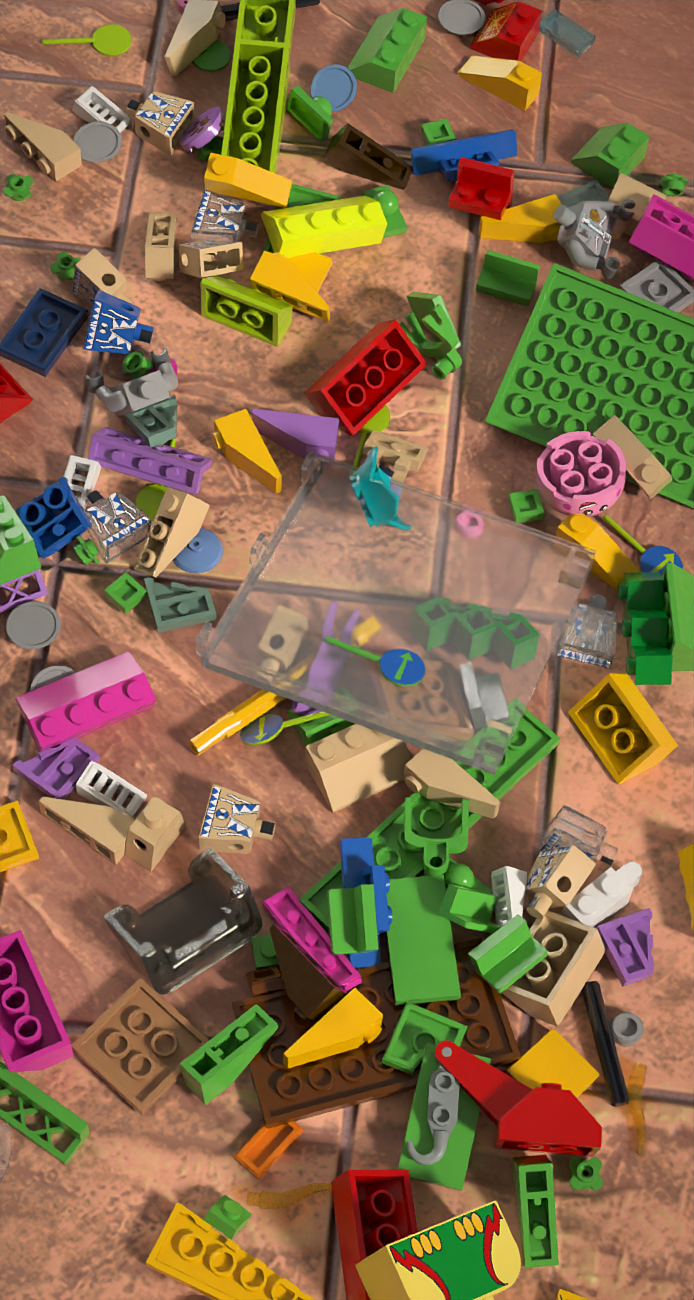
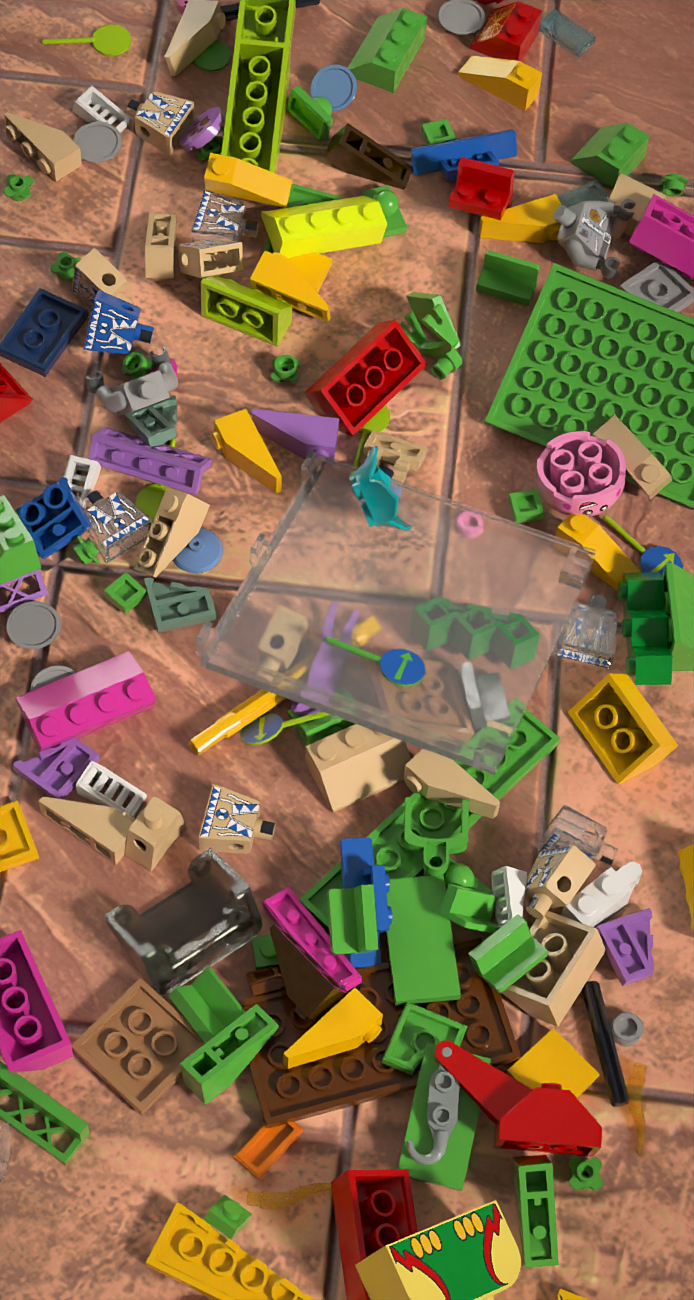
(207, 1004): none -> bright green panel
(285, 362): none -> bright green plate

